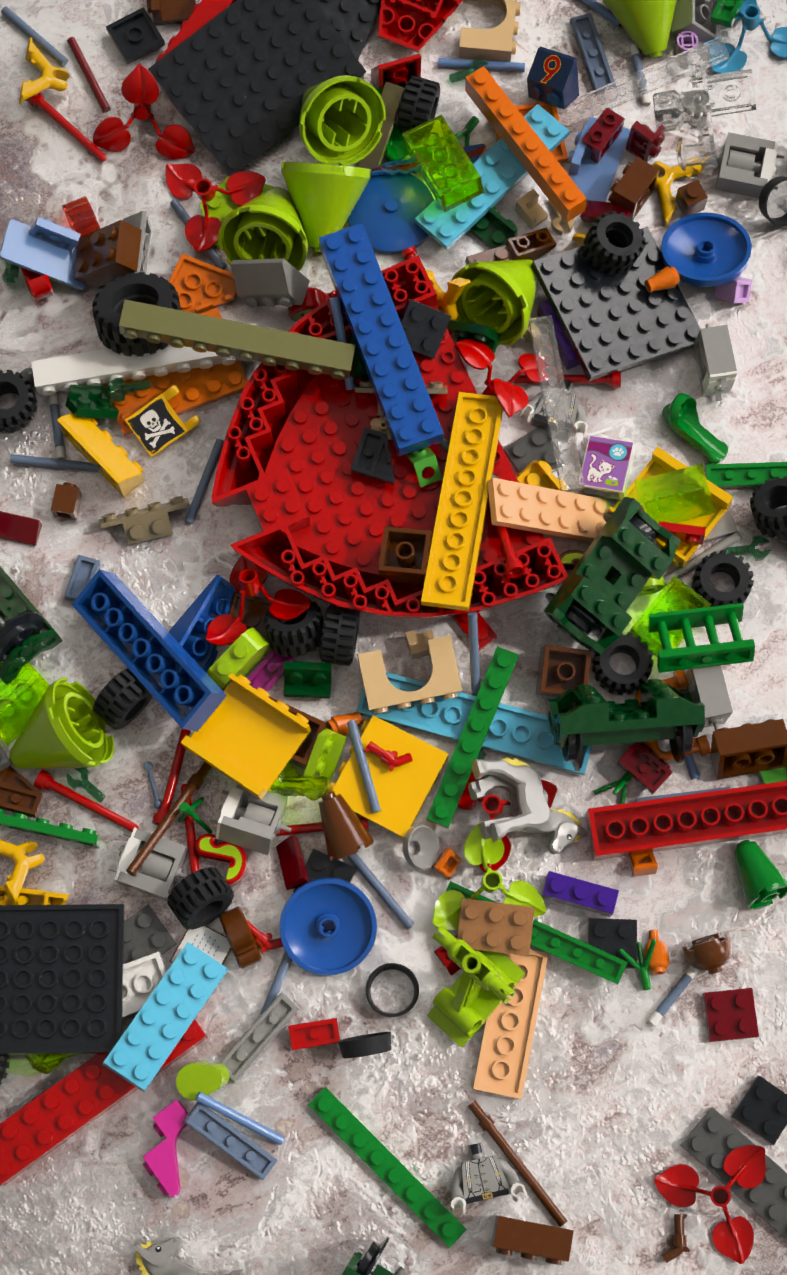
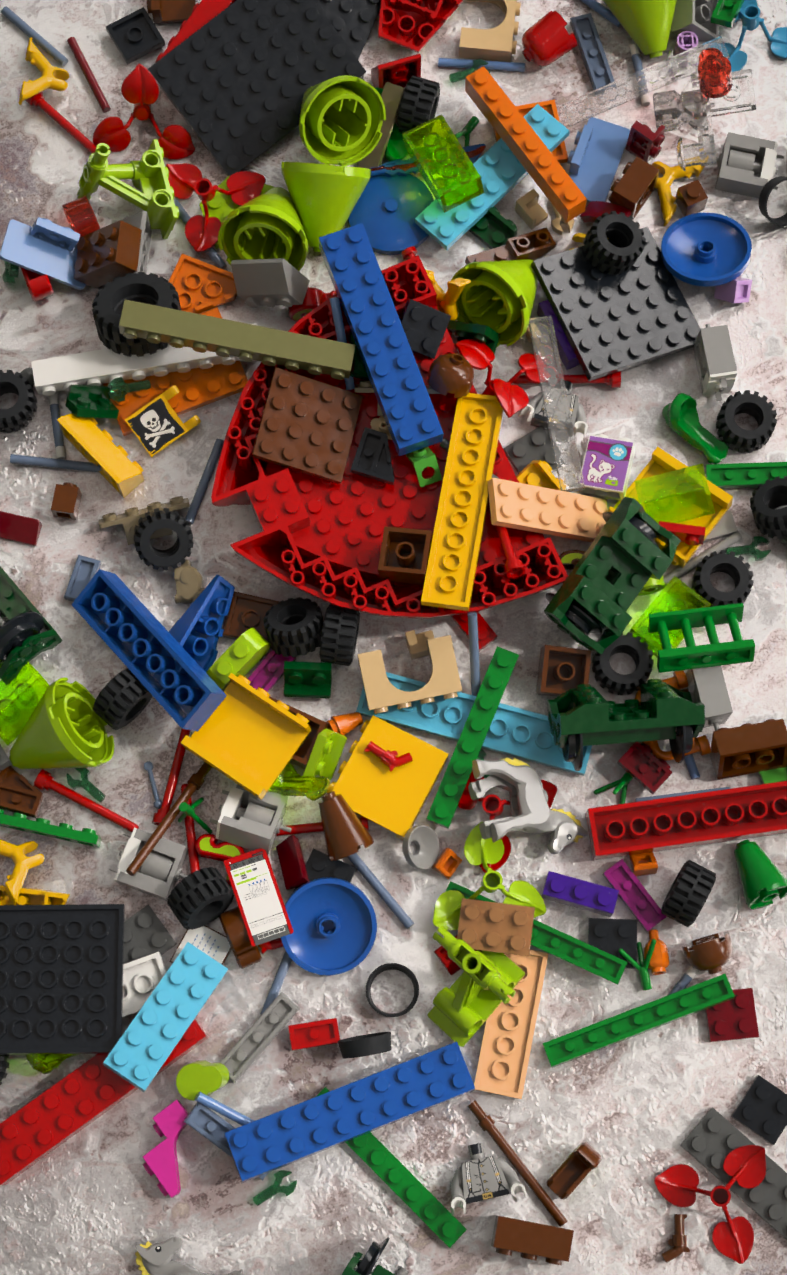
(146, 175): none -> lime plate
(168, 557): none -> black tyre
(188, 583): none -> dark tan animal
(249, 580): red plant -> none
(258, 896): none -> sticker
(275, 1188): none -> clear green bar
(307, 425): none -> reddish brown plate
(349, 1112): none -> blue brick
(363, 766): sand blue bar -> none
(451, 374): none -> reddish brown cylinder
(547, 40): none -> red cylinder
(553, 78): dark blue slope -> none
(574, 1170): none -> reddish brown animal
(603, 133): dark red bracket -> none
(634, 895): none -> magenta plate
(638, 1020): none -> green plate
(664, 279): orange cone -> none
(688, 893): none -> black tyre
(714, 73): none -> clear red piece
(754, 406): none -> black tyre

